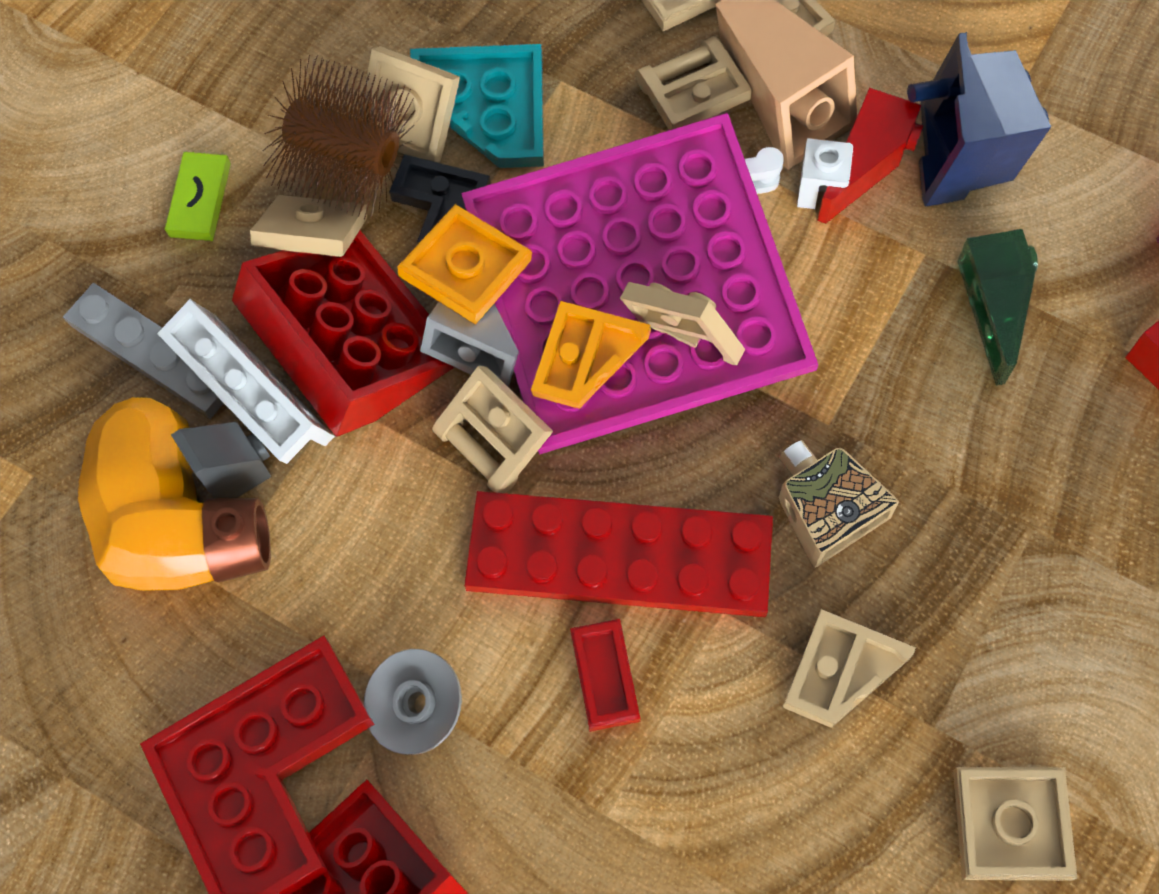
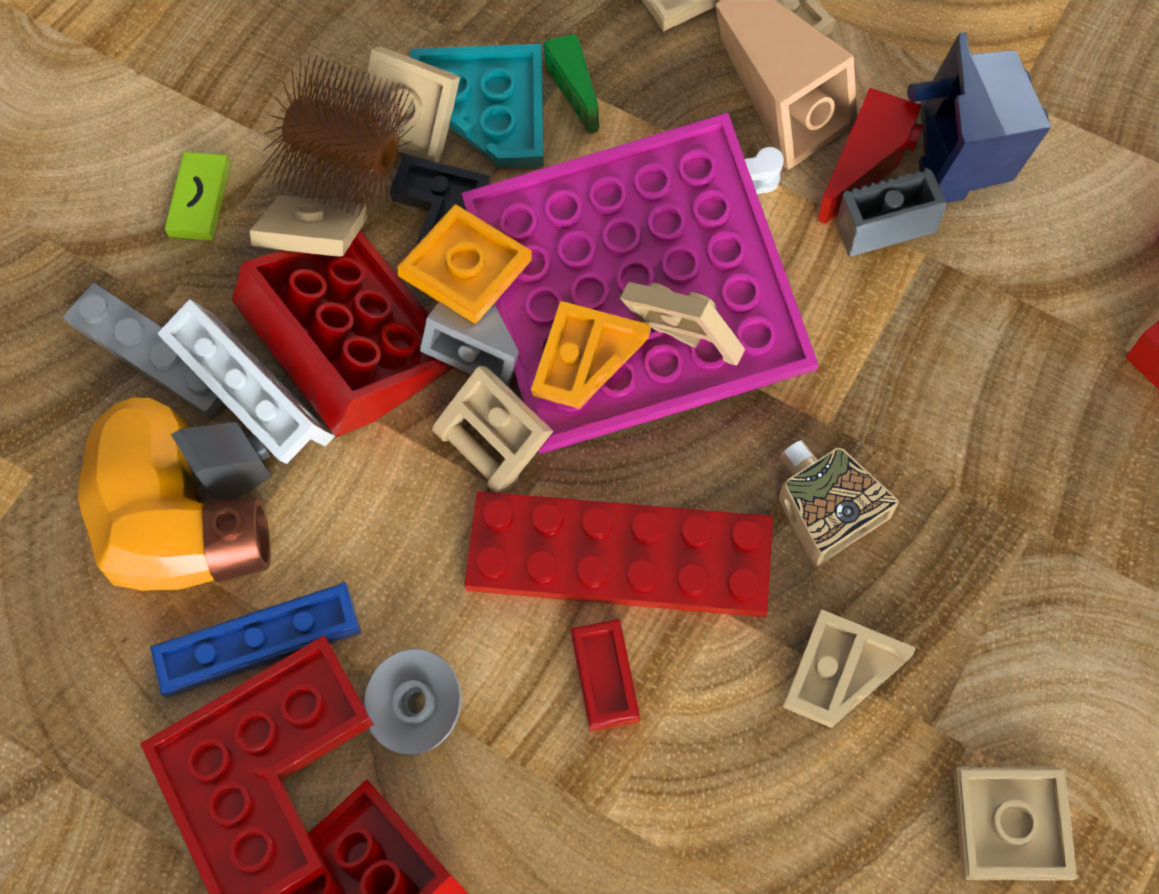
(253, 640): none -> blue tile
(569, 70): none -> green slope
(699, 93): tan plate -> none
(823, 165): white bracket -> none
(890, 212): none -> dark grey brick
(999, 285): clear green slope -> none

